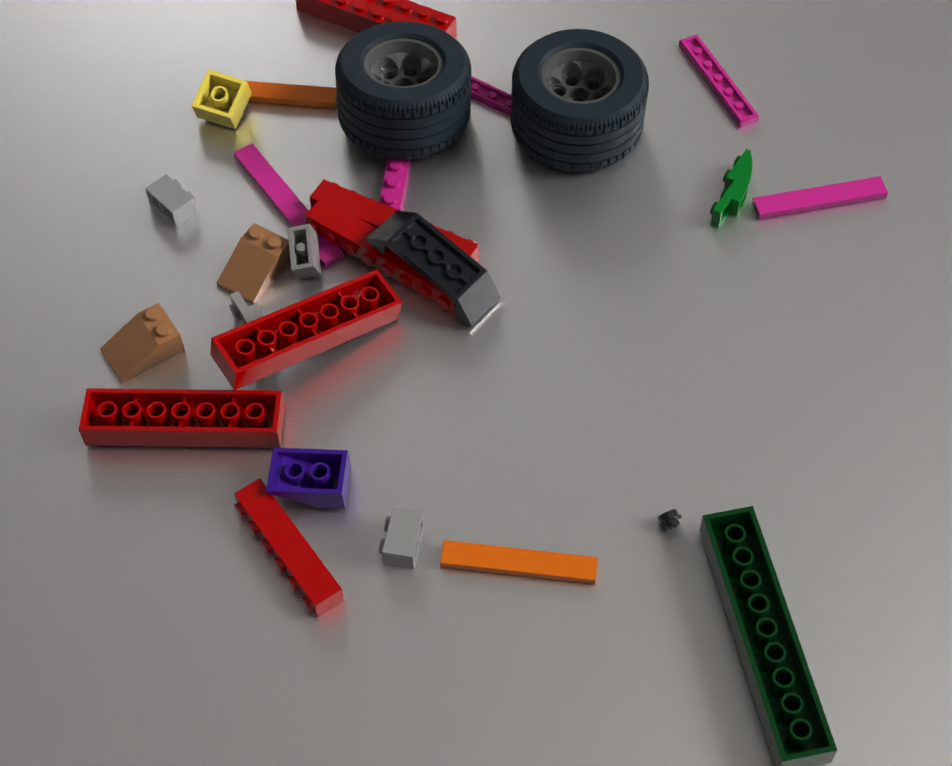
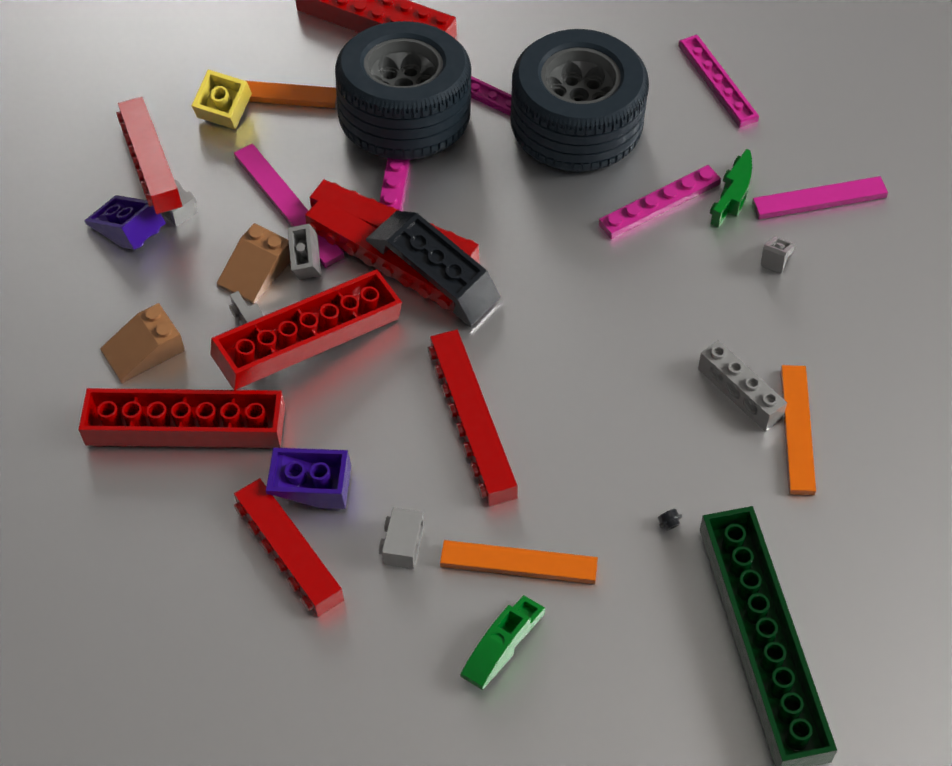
(126, 221): none -> dark purple slope
(148, 156): none -> brick
(473, 418): none -> red brick
(500, 640): none -> green slope
(659, 201): none -> dark pink plate
(742, 385): none -> light grey brick
(776, 253): none -> light grey slope
(798, 431): none -> orange tile

